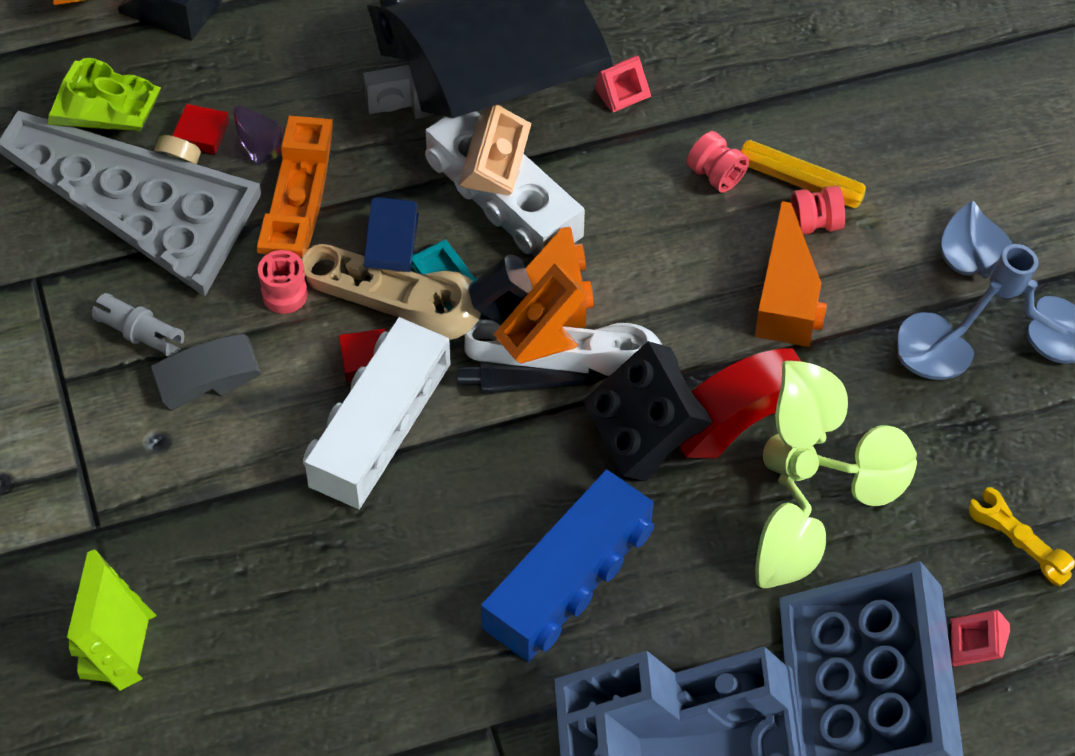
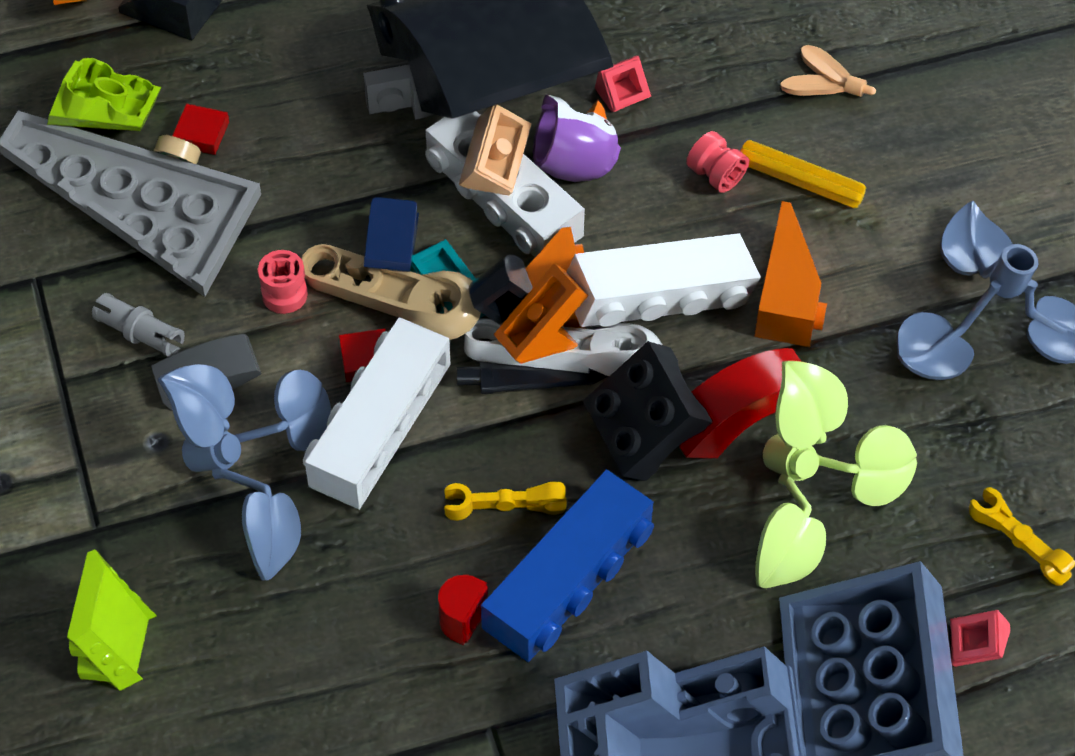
(202, 402): none -> sand blue plant
(258, 134): clear purple slope -> none
(298, 186): orange slope -> none
(461, 606): none -> red brick
(544, 498): none -> yellow piece
(574, 143): none -> medium lavender piece
(663, 279): none -> white brick
(819, 209): coral wheel -> none
(830, 77): none -> light nougat piece

